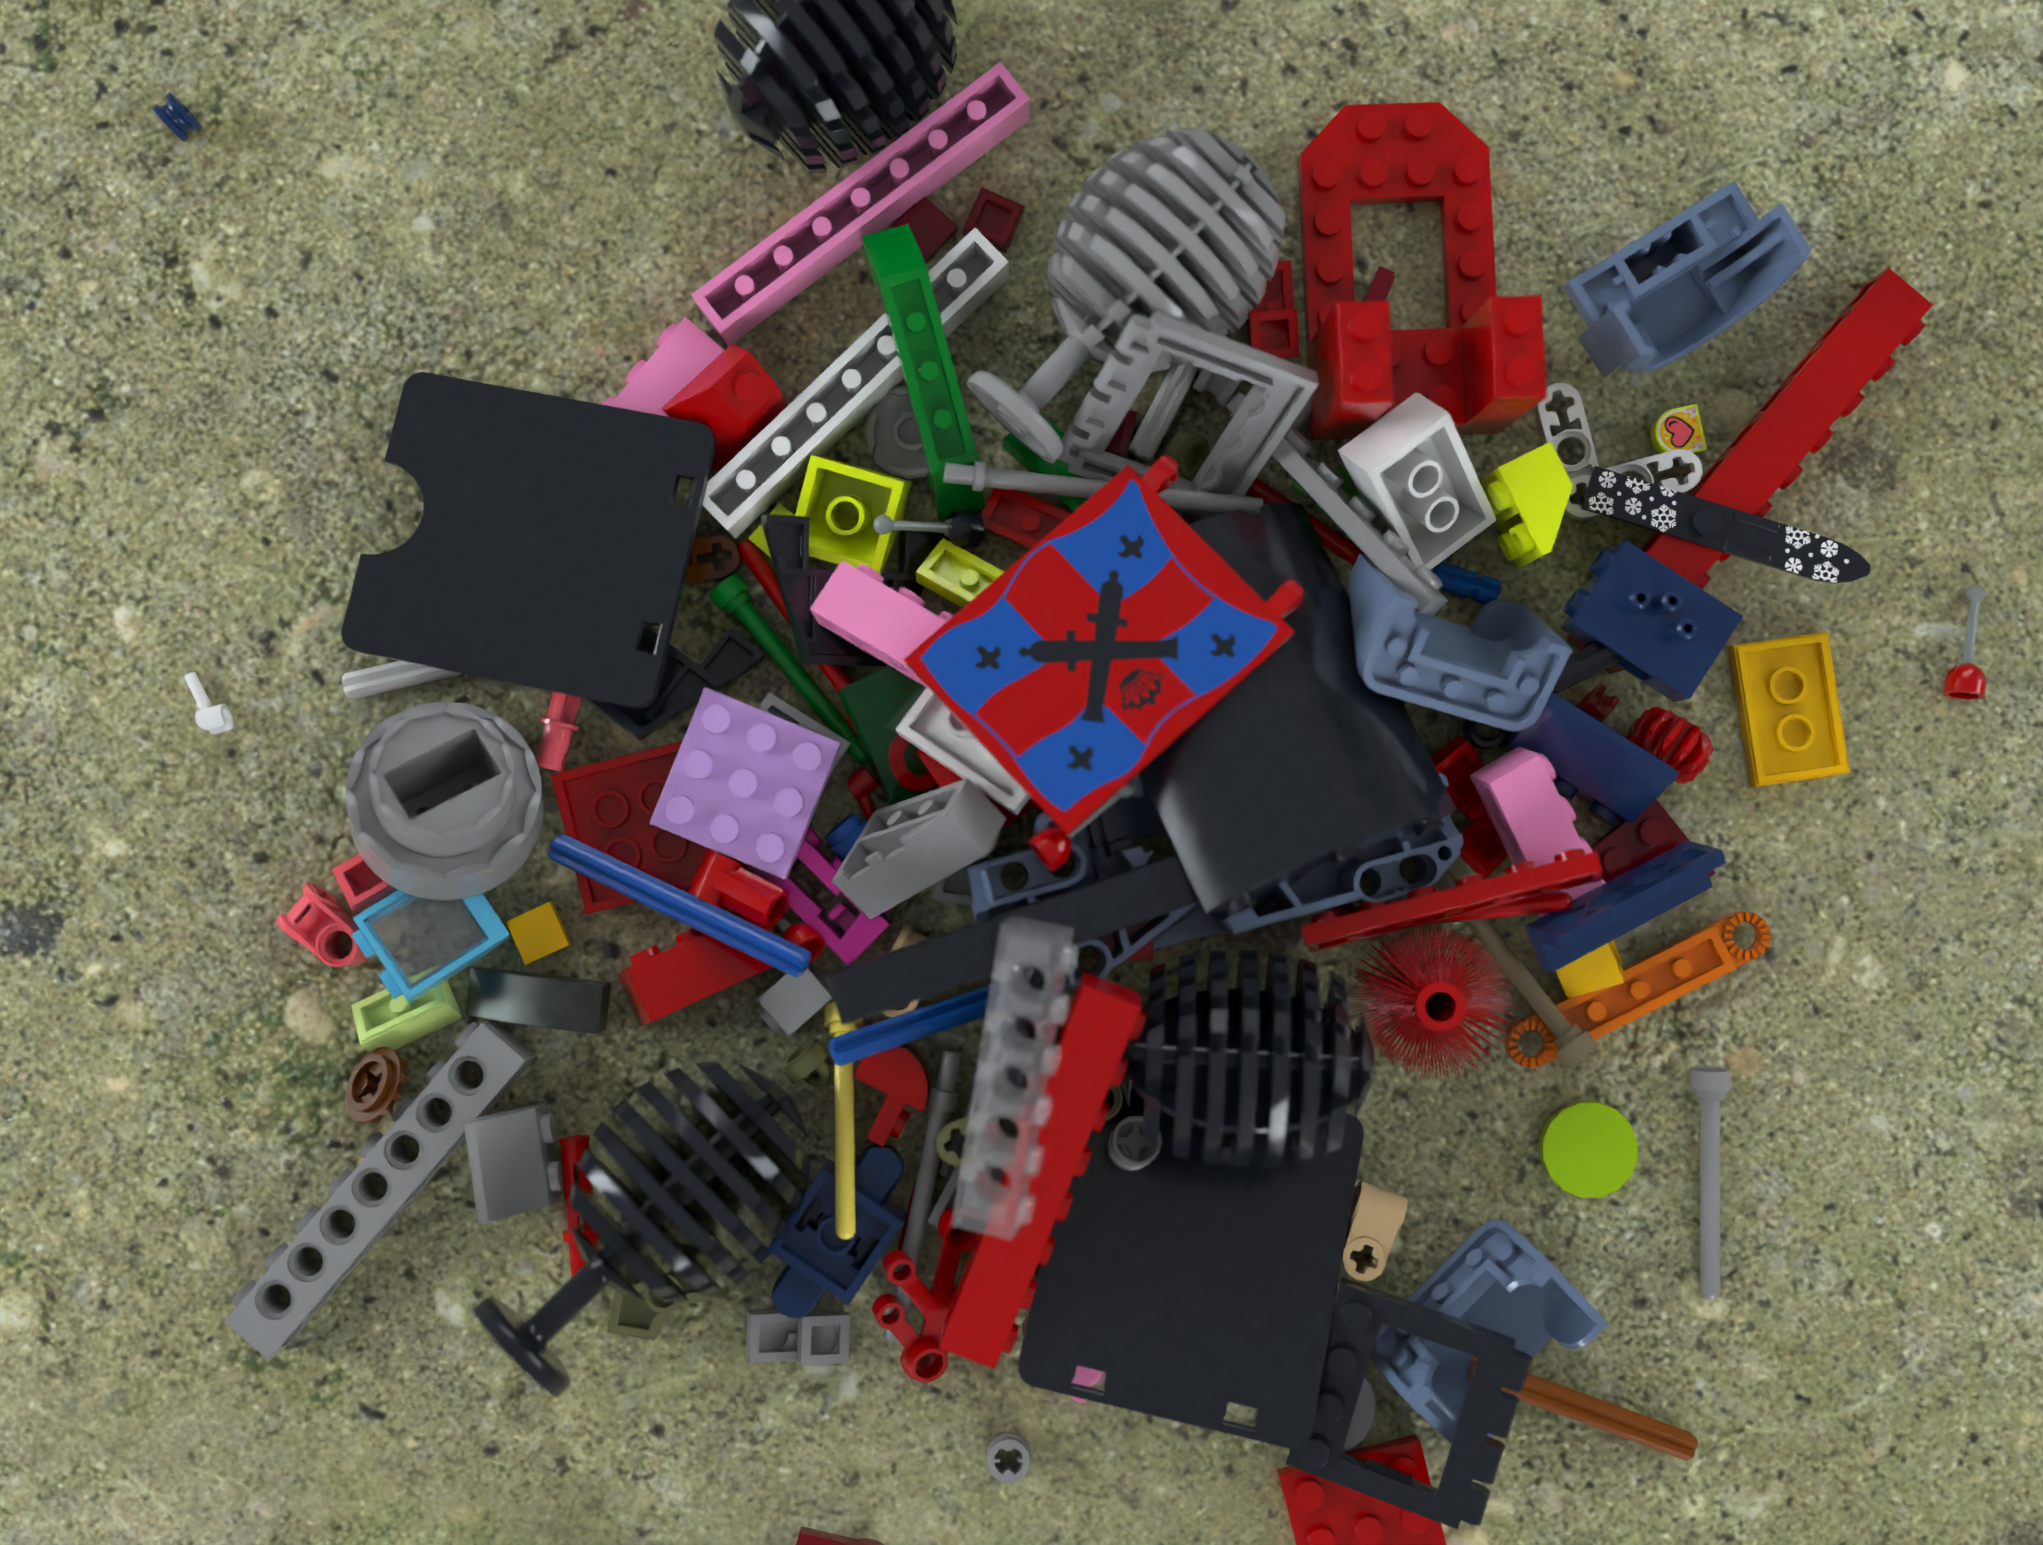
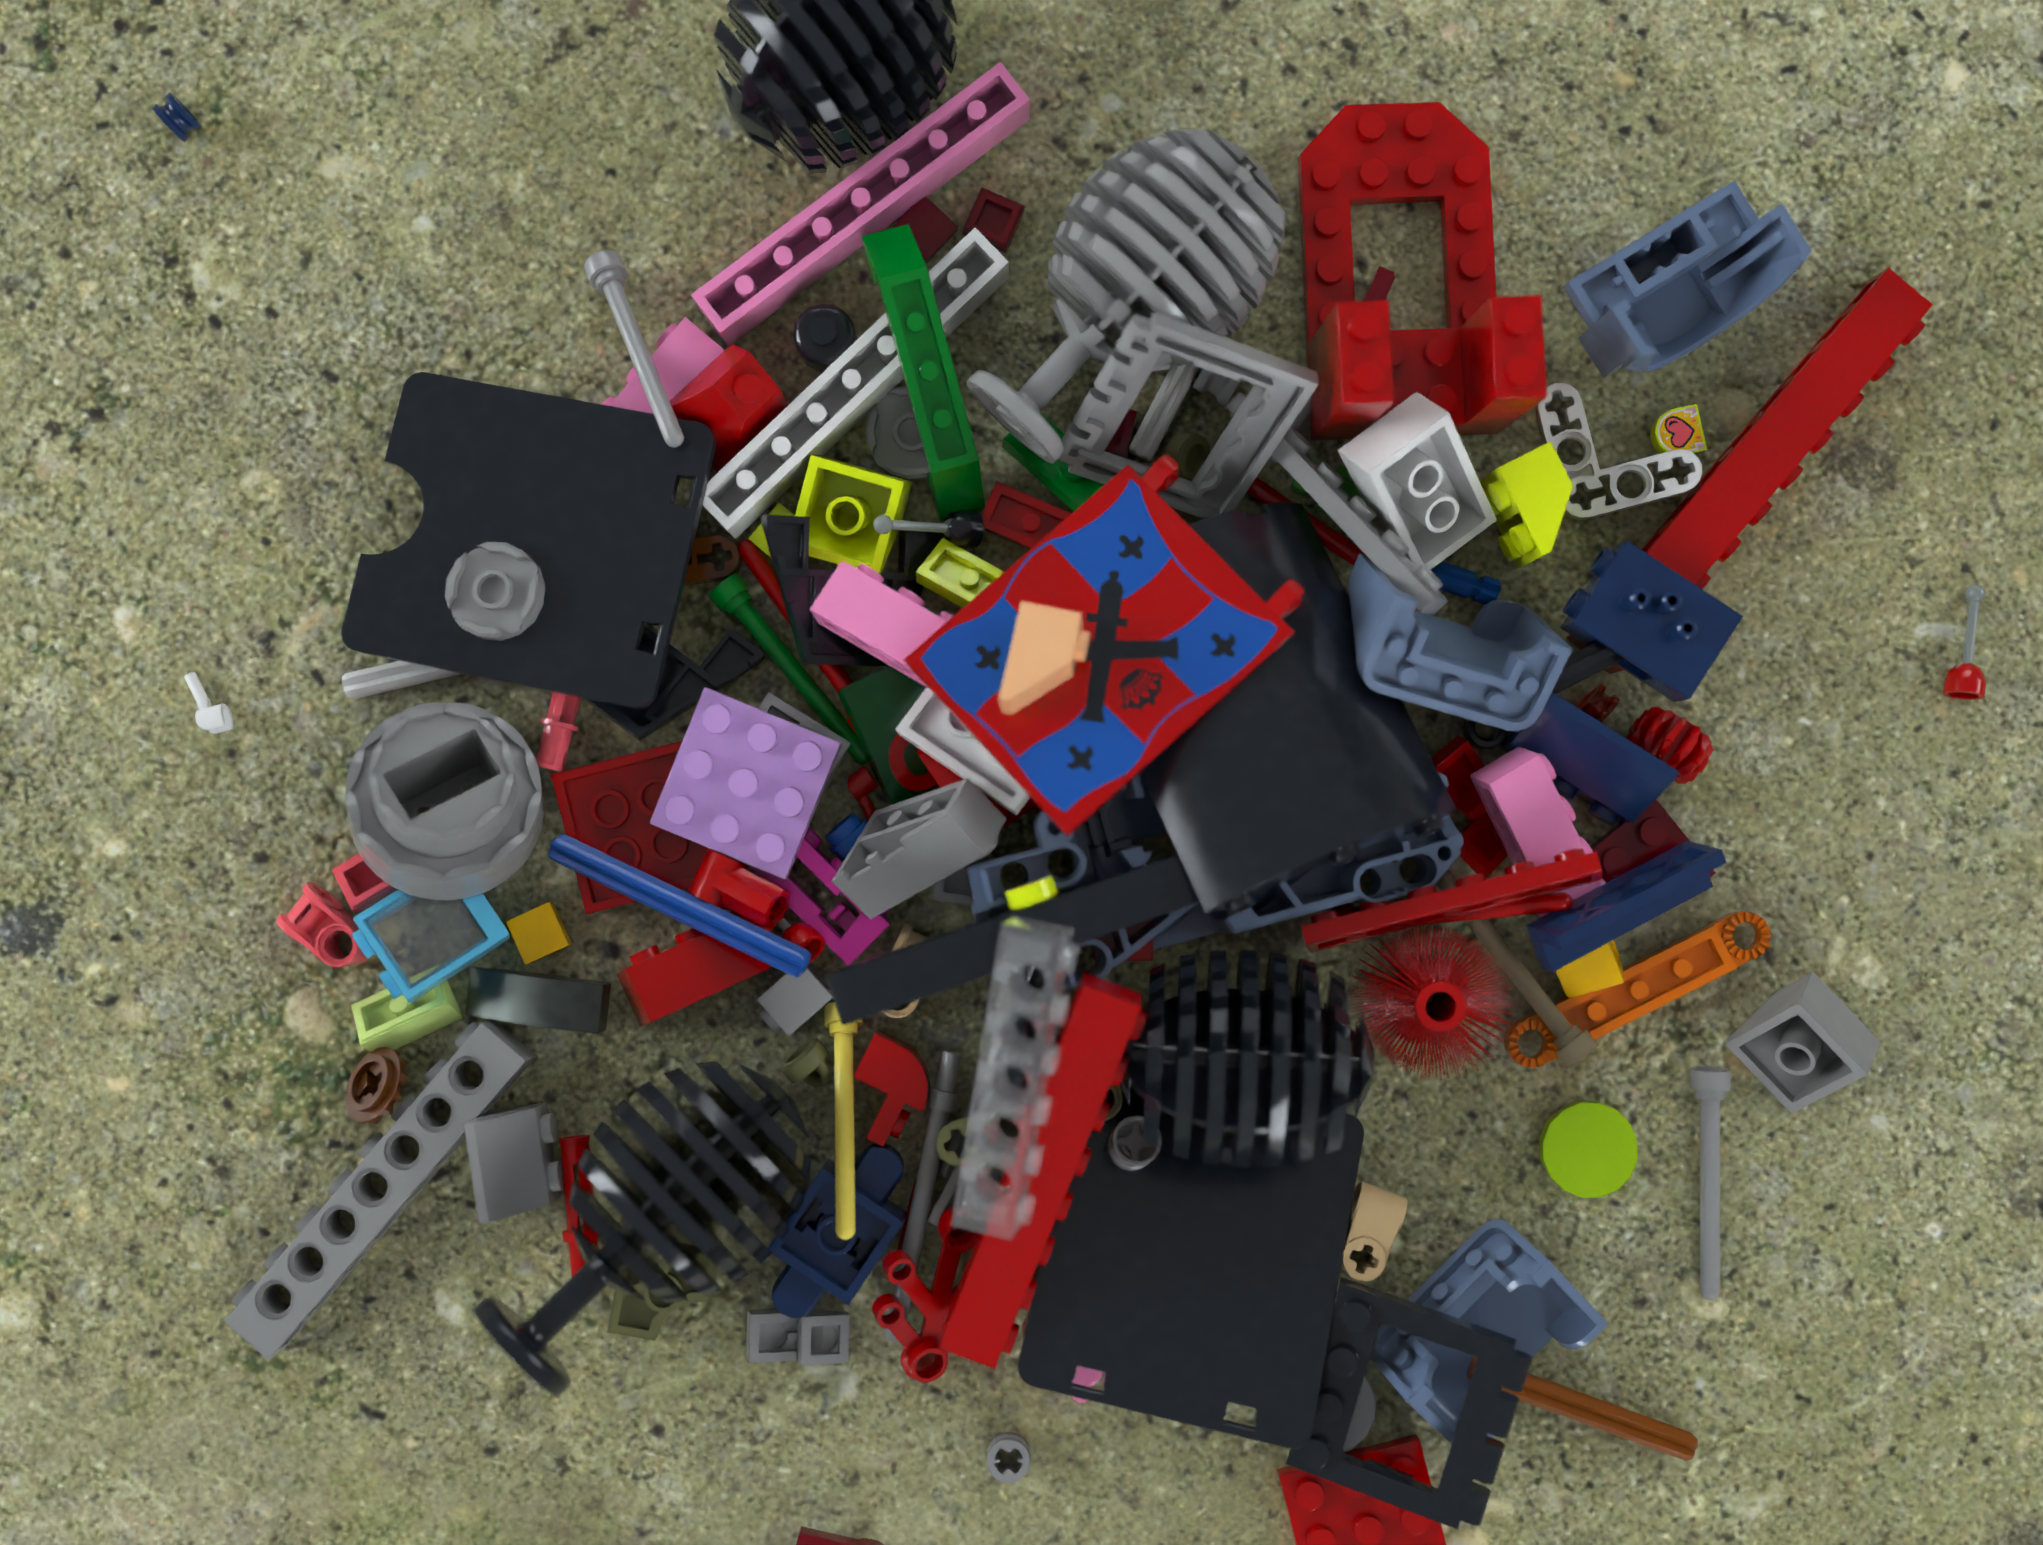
(495, 591): none -> light grey tile
(608, 276): none -> light grey piece
(823, 335): none -> black head
(909, 1026): blue axle -> none
(982, 476): light grey bar -> none
(1031, 893): none -> neon yellow tile
(1041, 654): none -> light nougat slope
(1055, 847): red hinge -> none
(1275, 321): red slope -> none
(1722, 528): black piece -> none
(1788, 709): yellow tile -> none
(1804, 1043): none -> light grey slope

